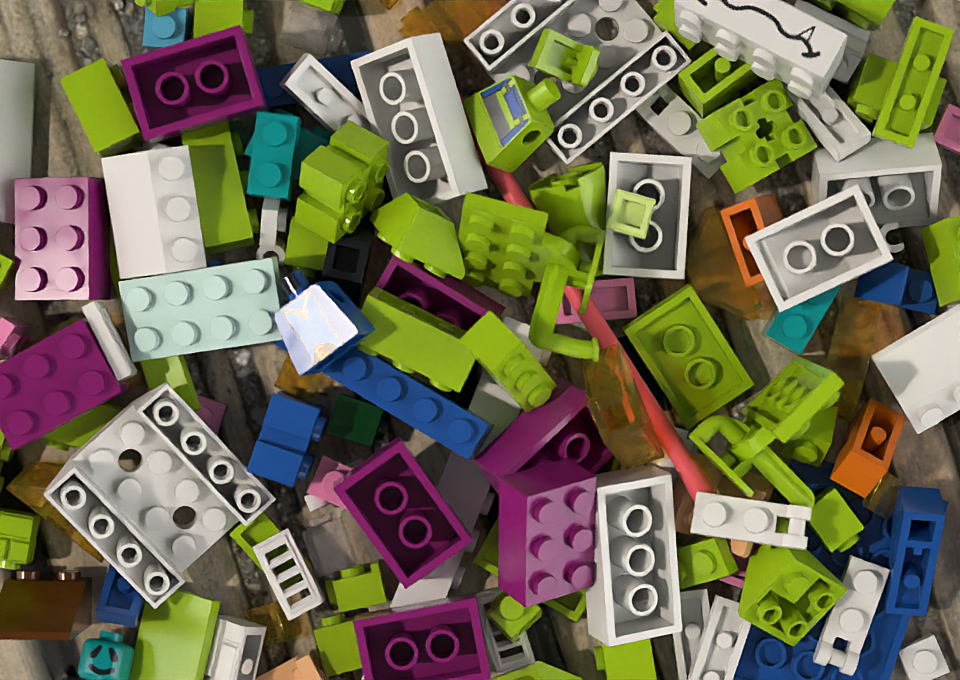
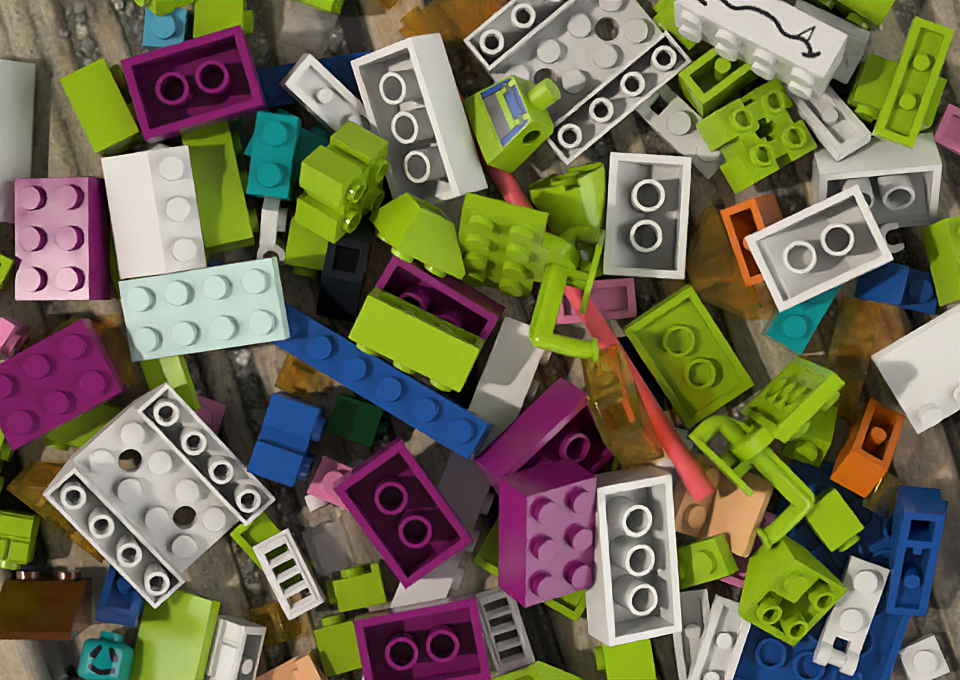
(109, 340): white tile -> none
(318, 323): torso -> none
(509, 362): lime brick -> none
(511, 616): lime brick -> none
(565, 58): lime bracket -> none
(630, 214): yellowish green tile -> none
(749, 520): white plate -> none

